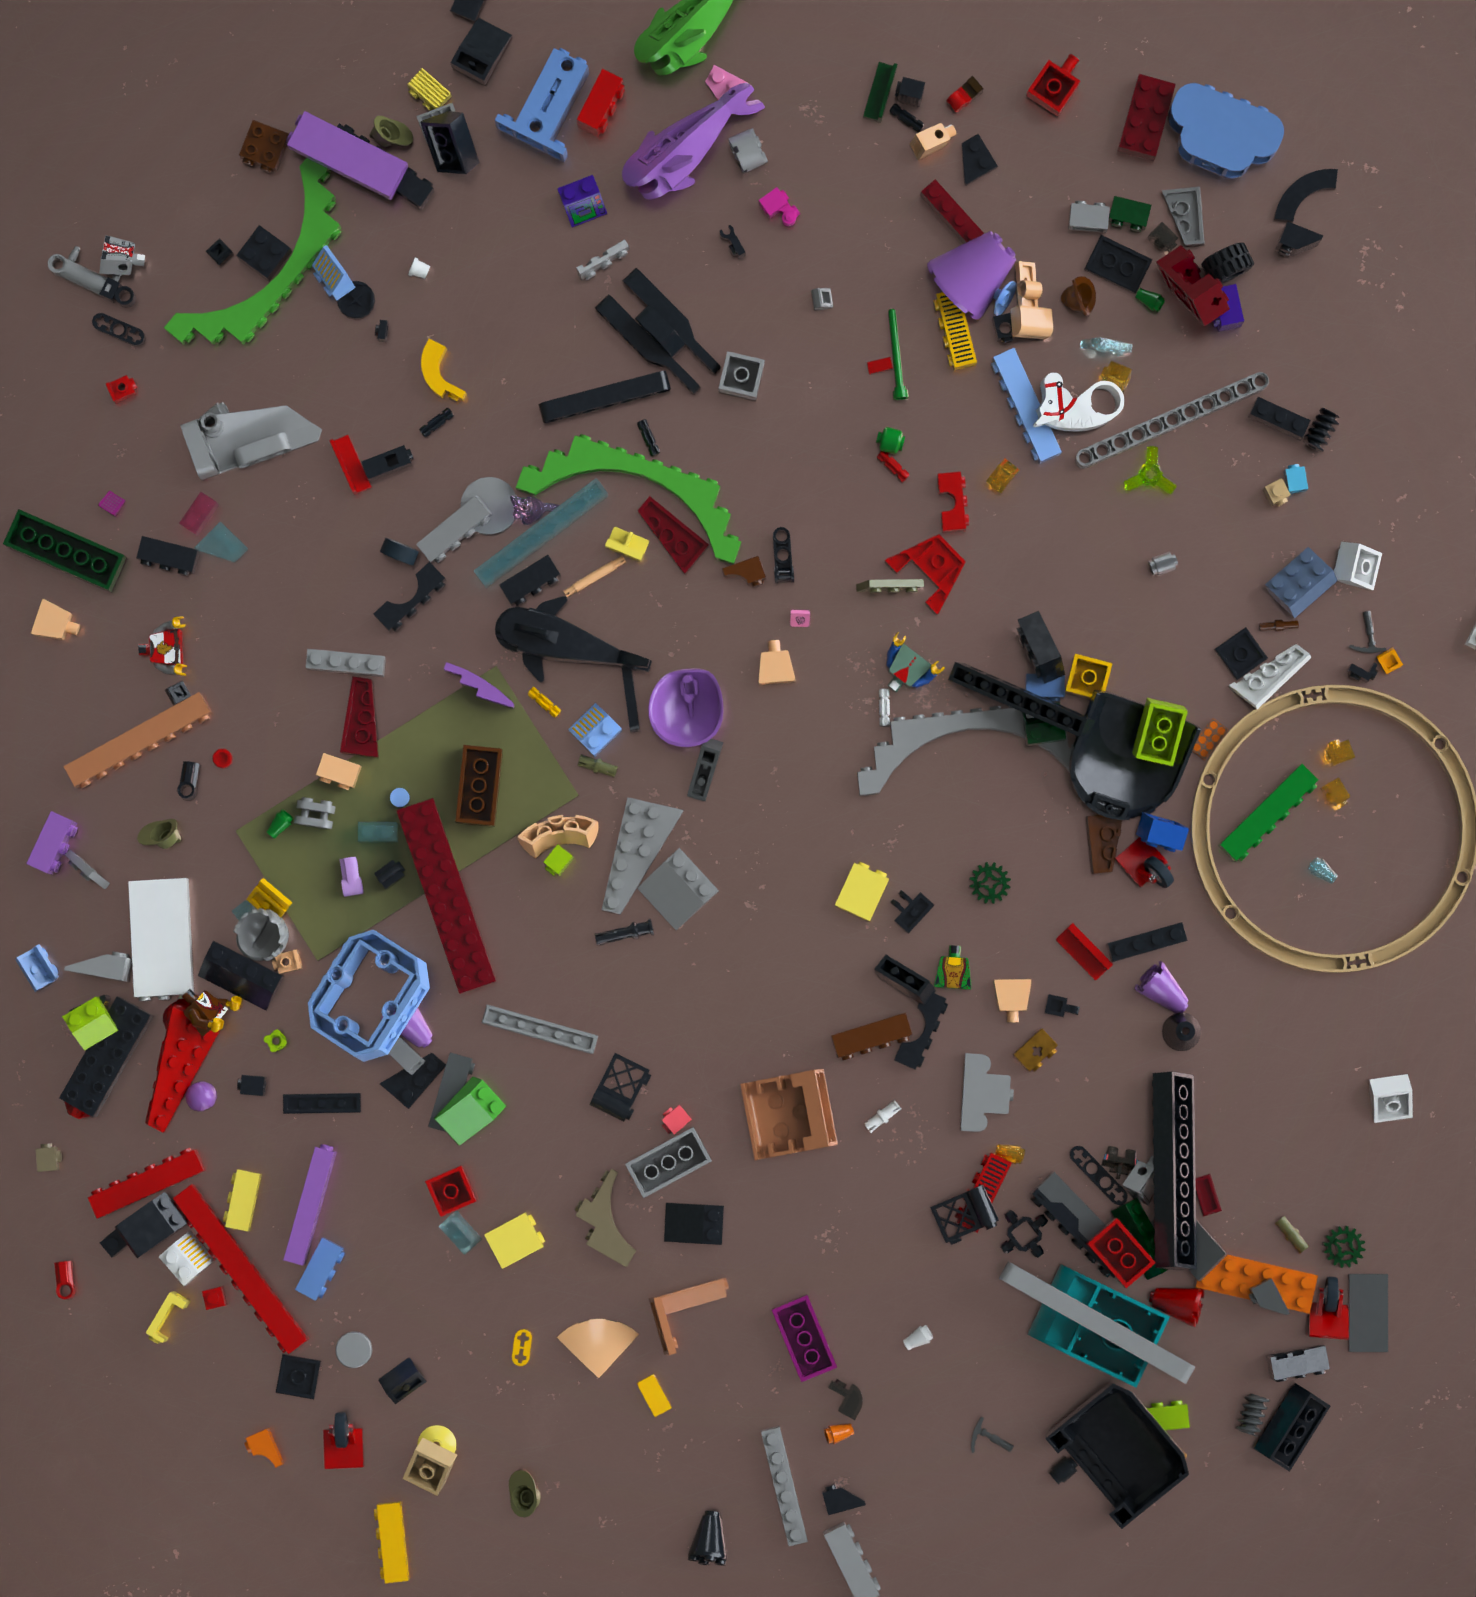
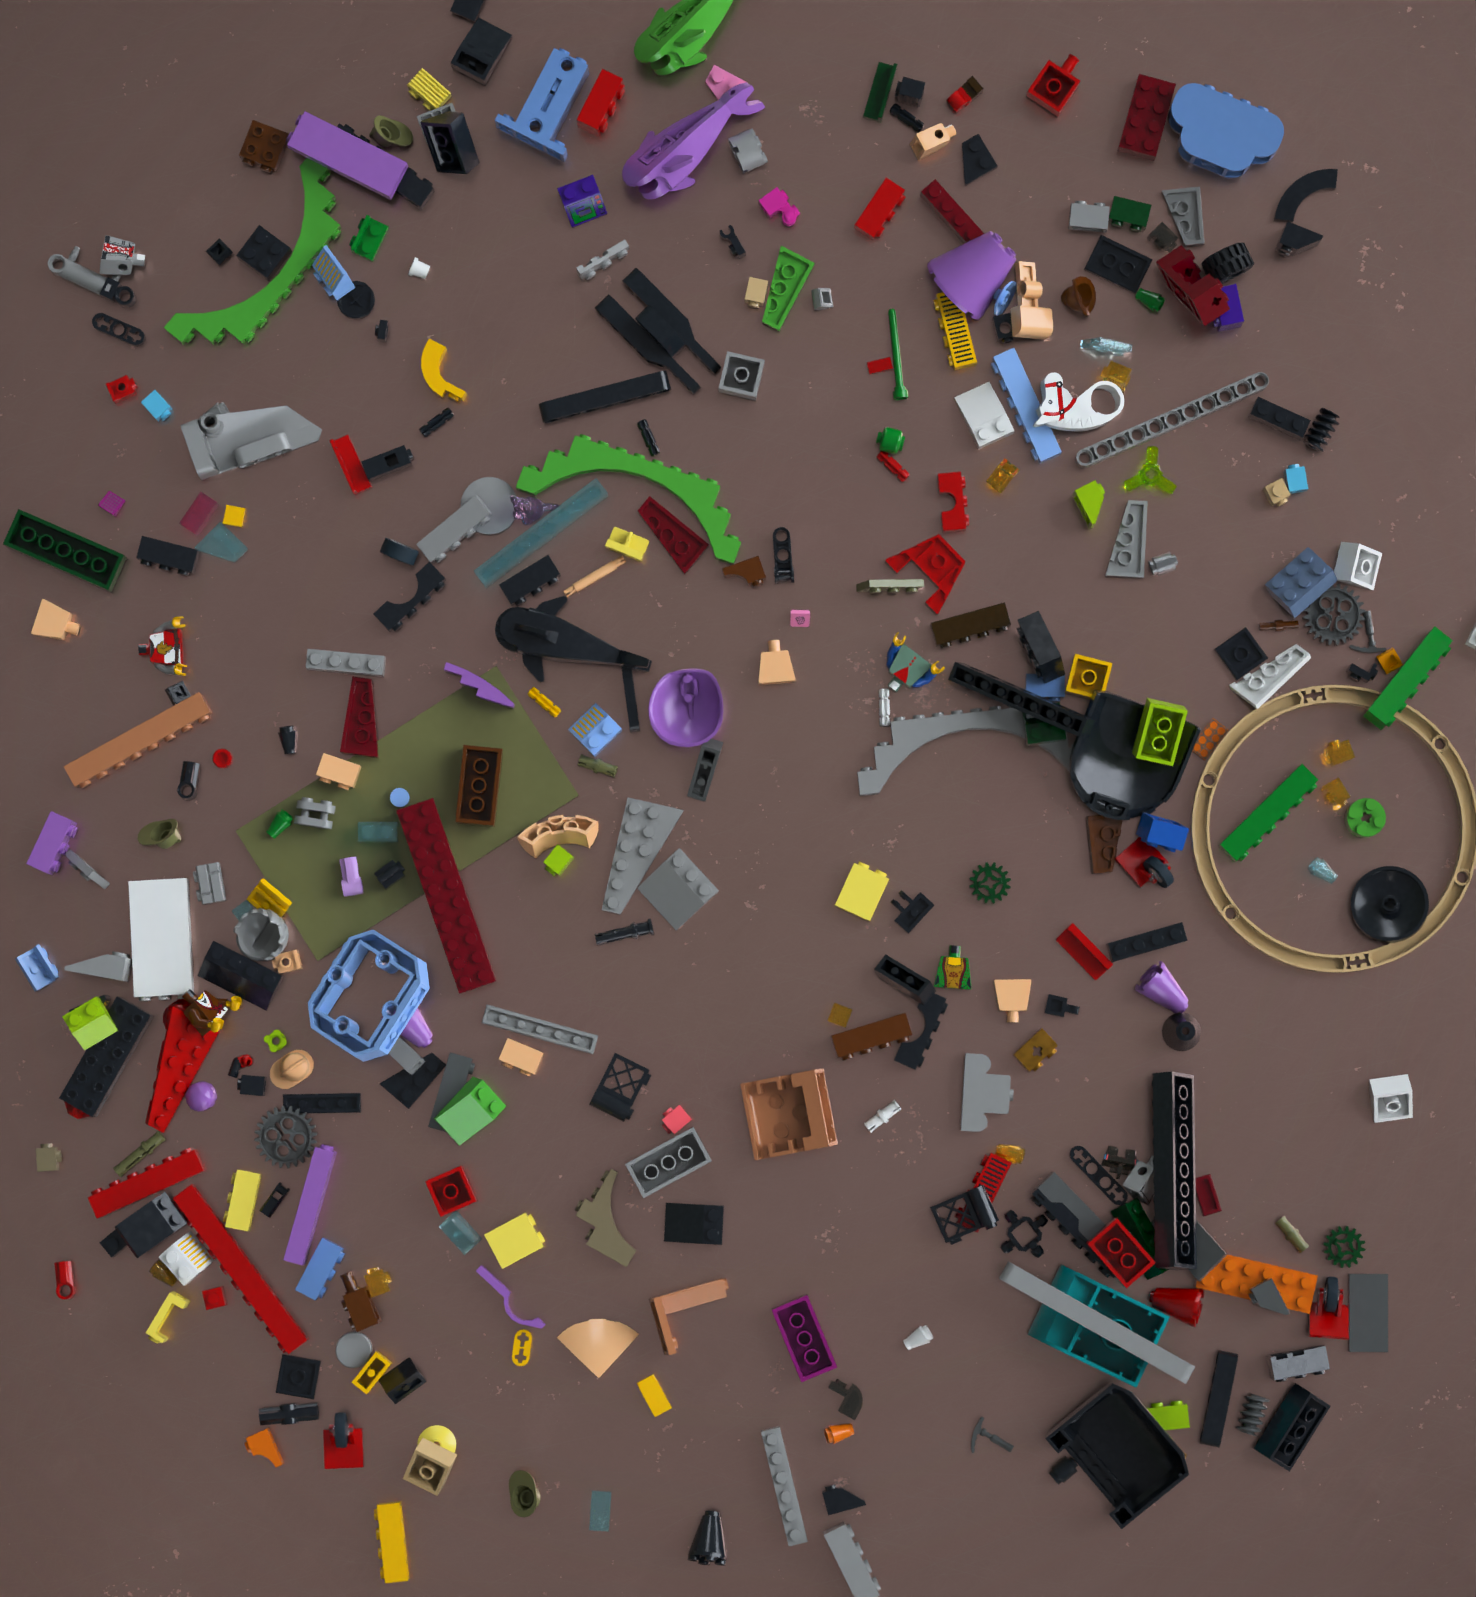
(142, 1151): none -> olive pin
(157, 406): none -> medium azure brick
(162, 1273): none -> clear yellow cone
(210, 883): none -> light grey brick
(234, 516): none -> yellow tile
(238, 1063): none -> arm
(271, 1146): none -> dark grey gear
(272, 1202): none -> black bar
(288, 738): none -> black cone
(289, 1414): none -> black piece
(291, 1069): none -> light nougat piece
(359, 1304): none -> reddish brown brick
(368, 238): none -> green bracket
(371, 1372): none -> yellow brick
(377, 1281): none -> clear yellow brick
(505, 1292): none -> medium lavender piece
(520, 1056): none -> light nougat brick
(600, 1511): none -> clear light blue tile
(756, 292): none -> tan brick
(787, 282): none -> bright green wing
(840, 1015): none -> clear yellow tile
(880, 209): none -> red brick
(970, 624): none -> dark brown brick
(984, 415): none -> white slope
(1089, 501): none -> lime slope
(1129, 548): none -> light grey wing
(1218, 1398): none -> black beam
(1350, 617): none -> dark grey gear
(1361, 828): none -> bright green brick
(1390, 904): none -> black dish
(1407, 678): none -> green brick

